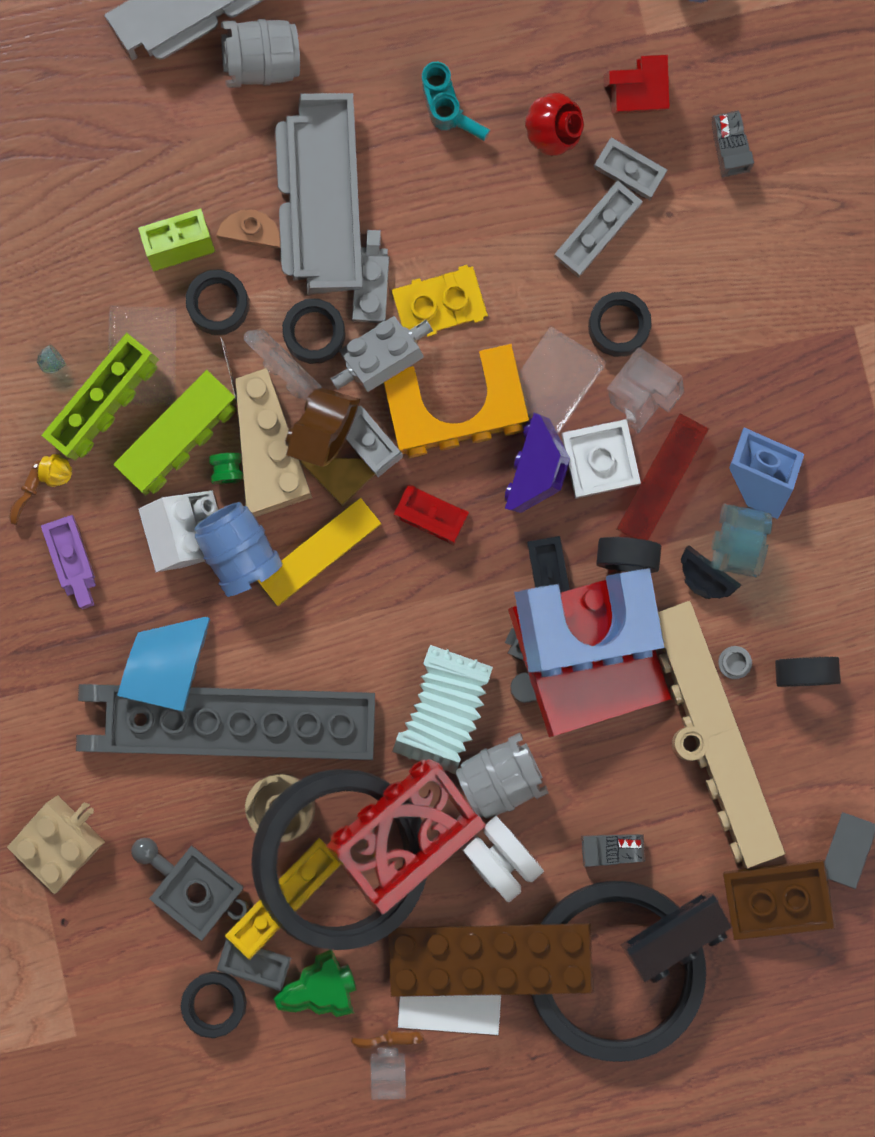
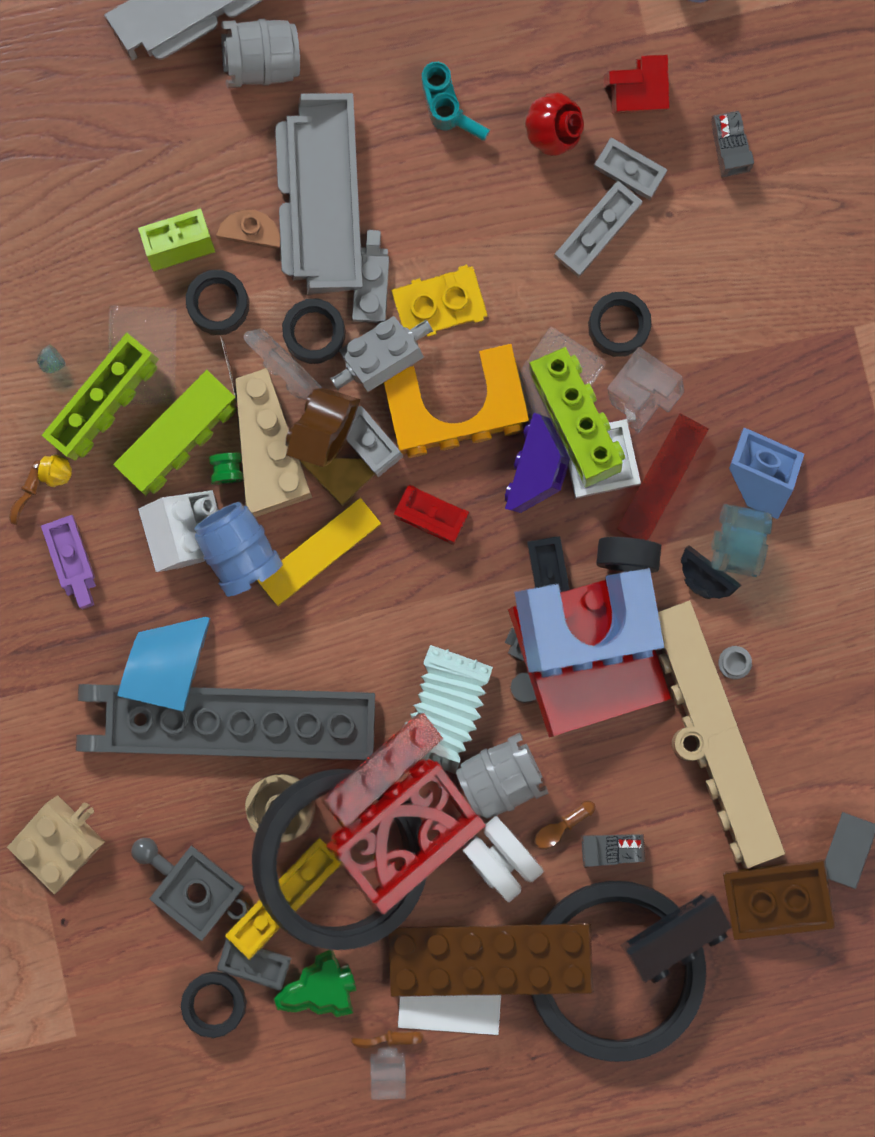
(382, 769): none -> clear red plate
(552, 833): none -> dark orange piece
(576, 417): none -> lime brick
(807, 671): black tyre -> none

